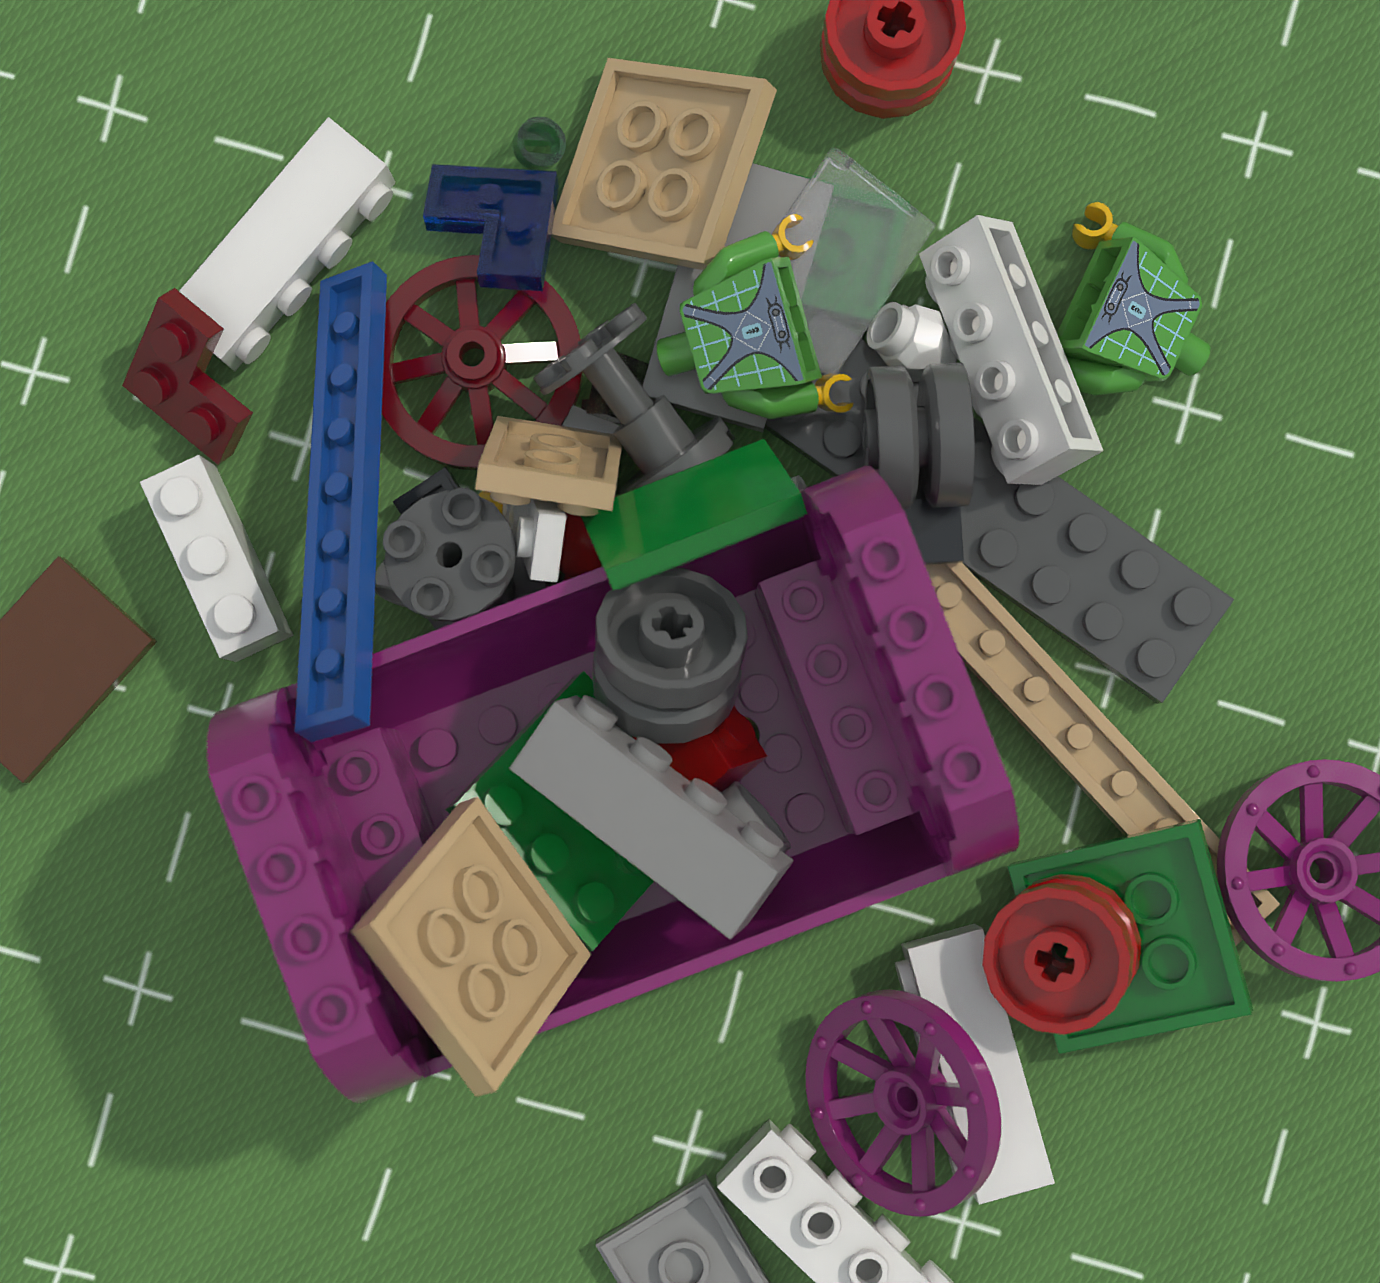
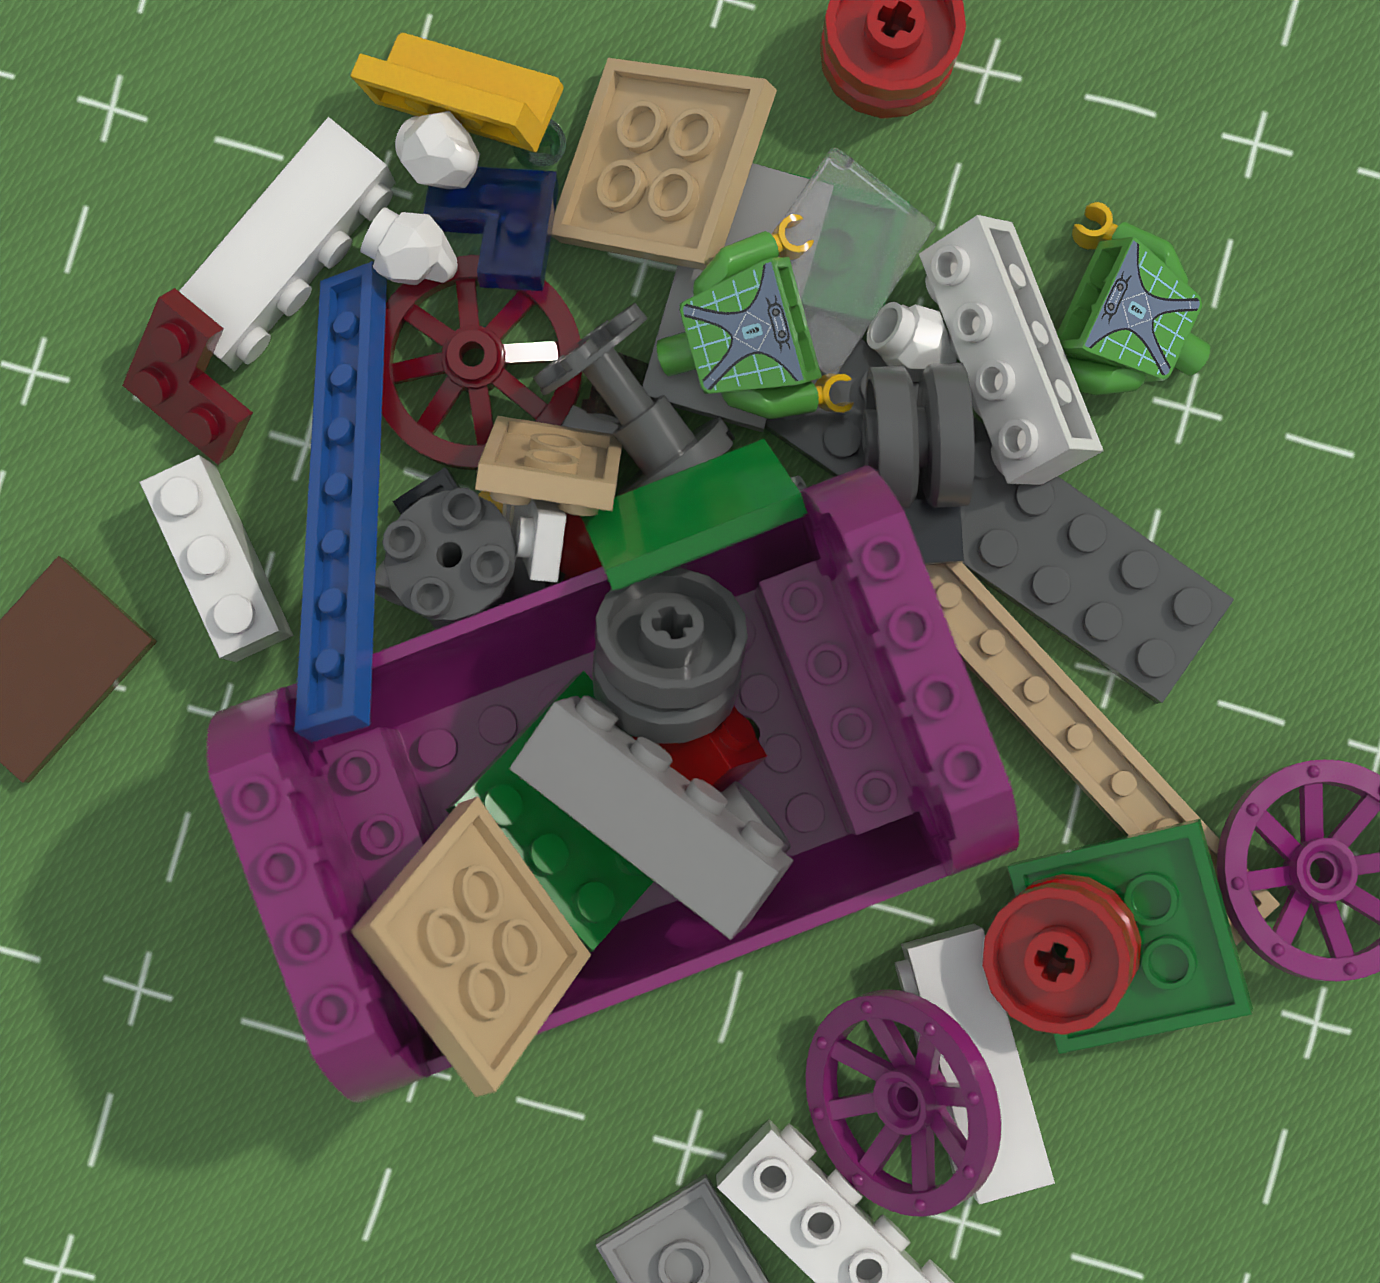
(409, 248): none -> white rock
(437, 150): none -> white rock
(480, 92): none -> yellow panel

